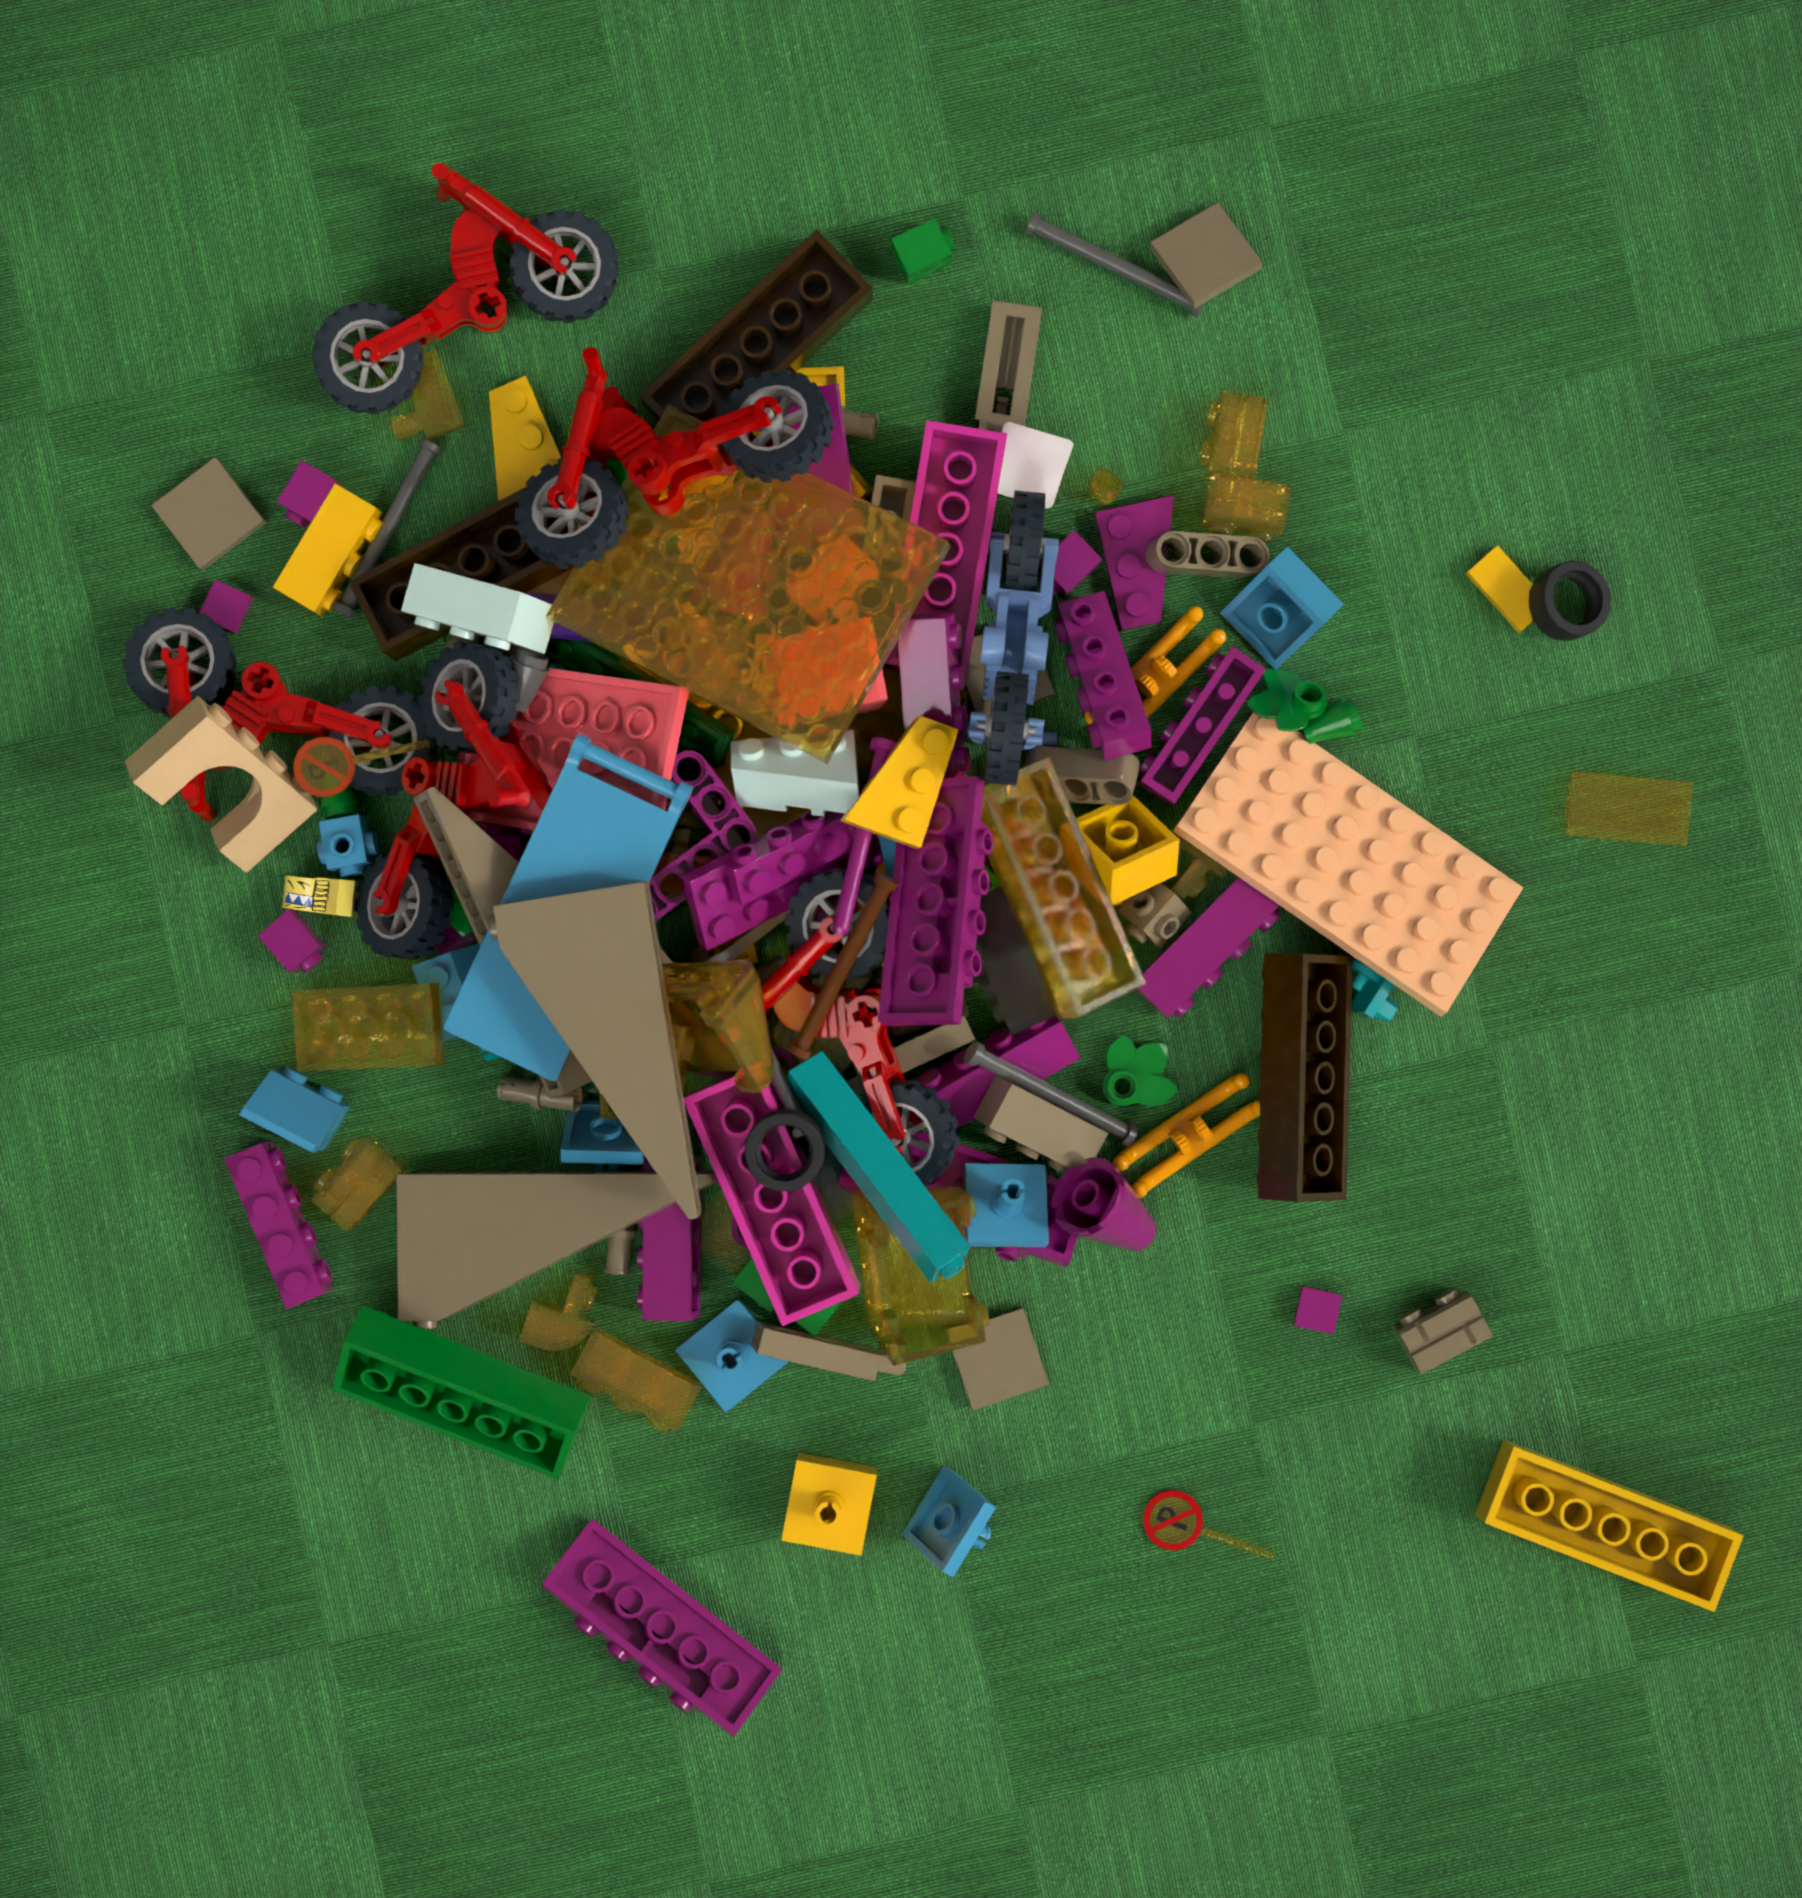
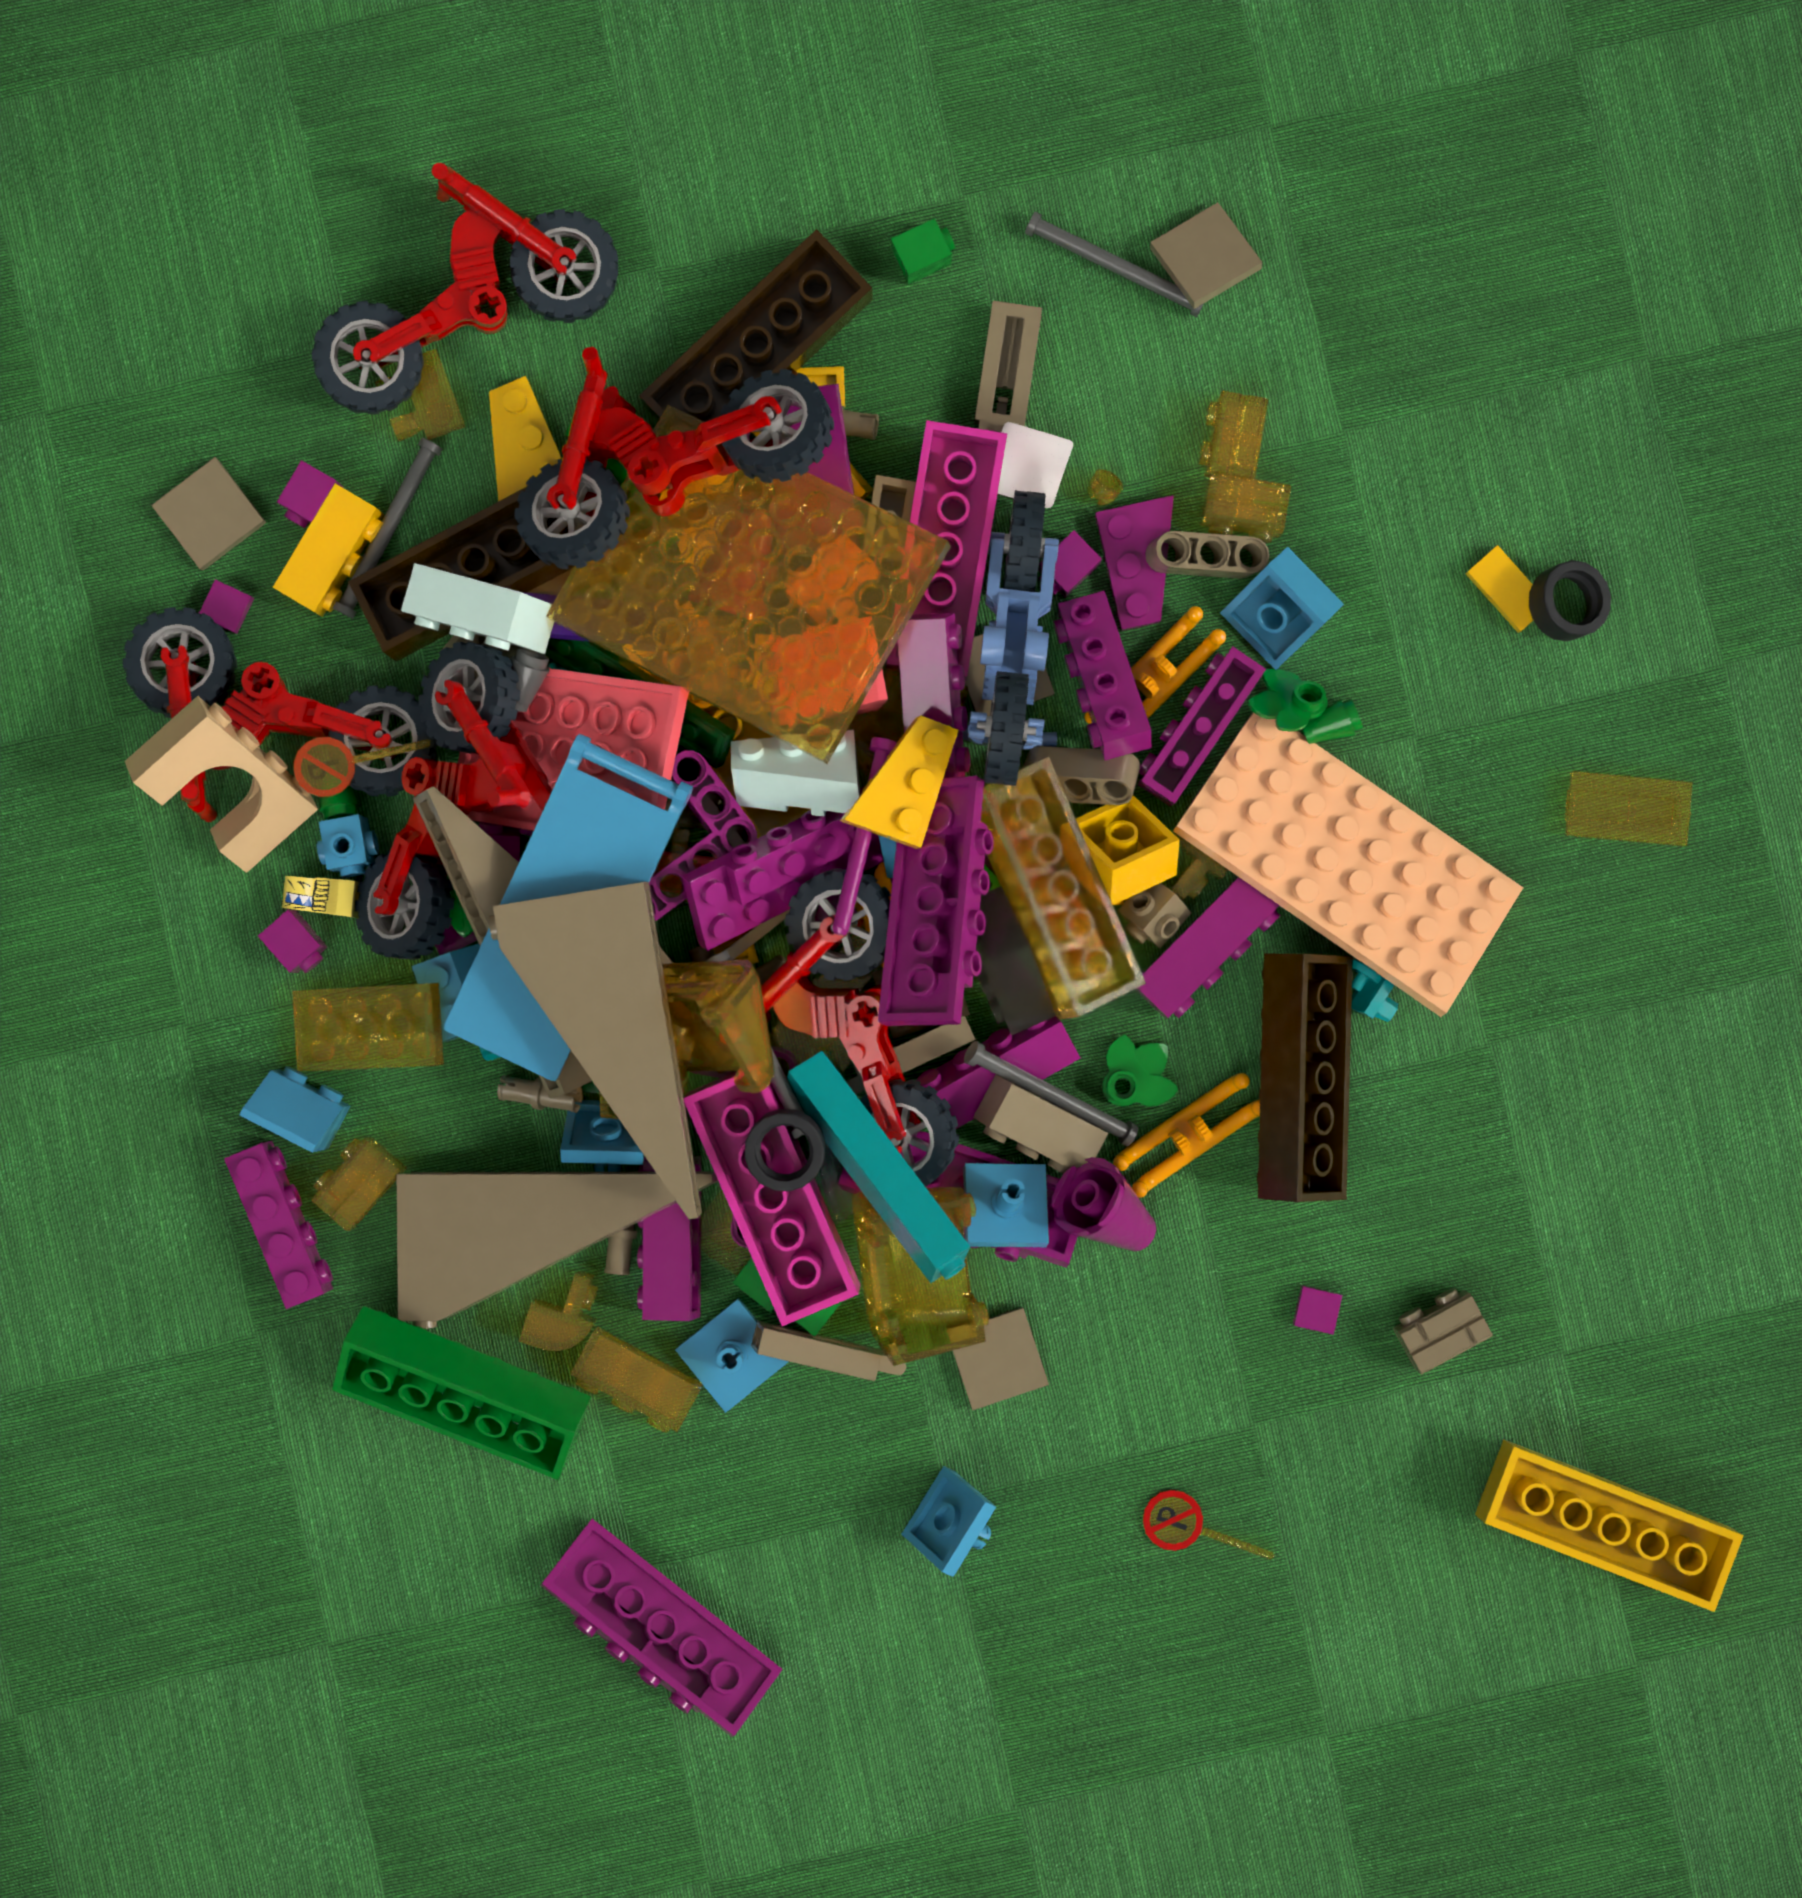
(829, 1503): yellow brick -> none
(842, 966): reddish brown bar -> none

